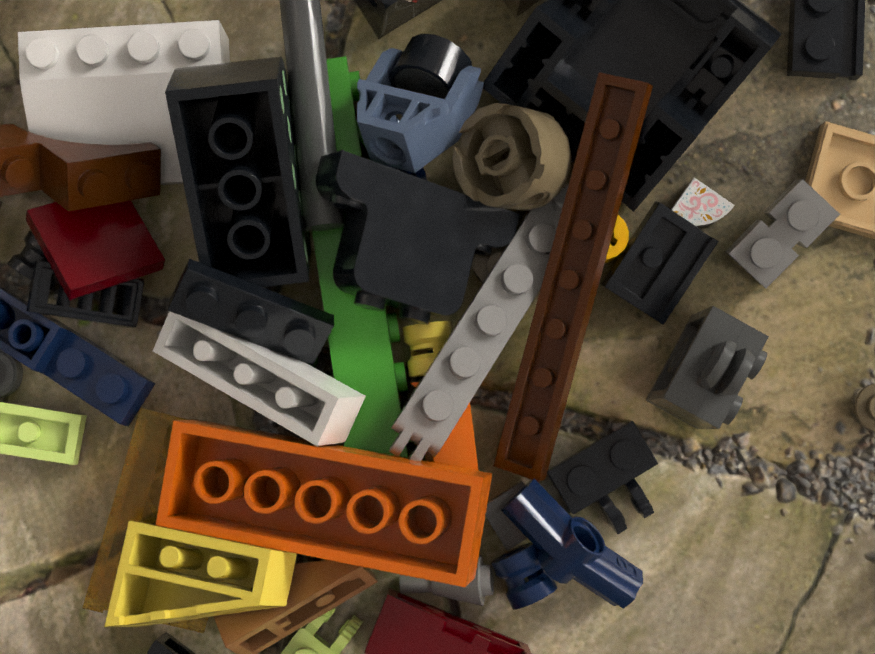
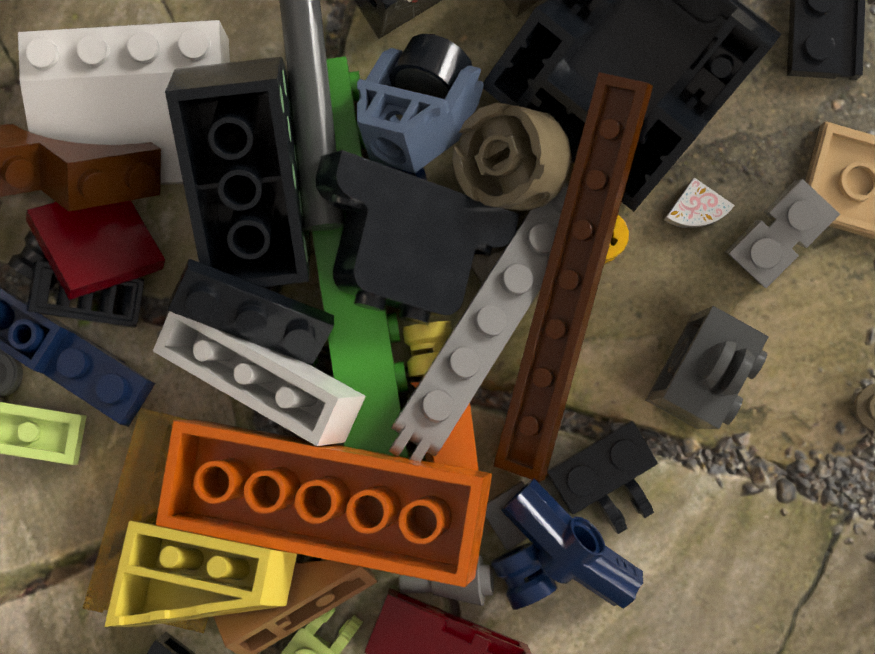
(659, 262): black plate -> none

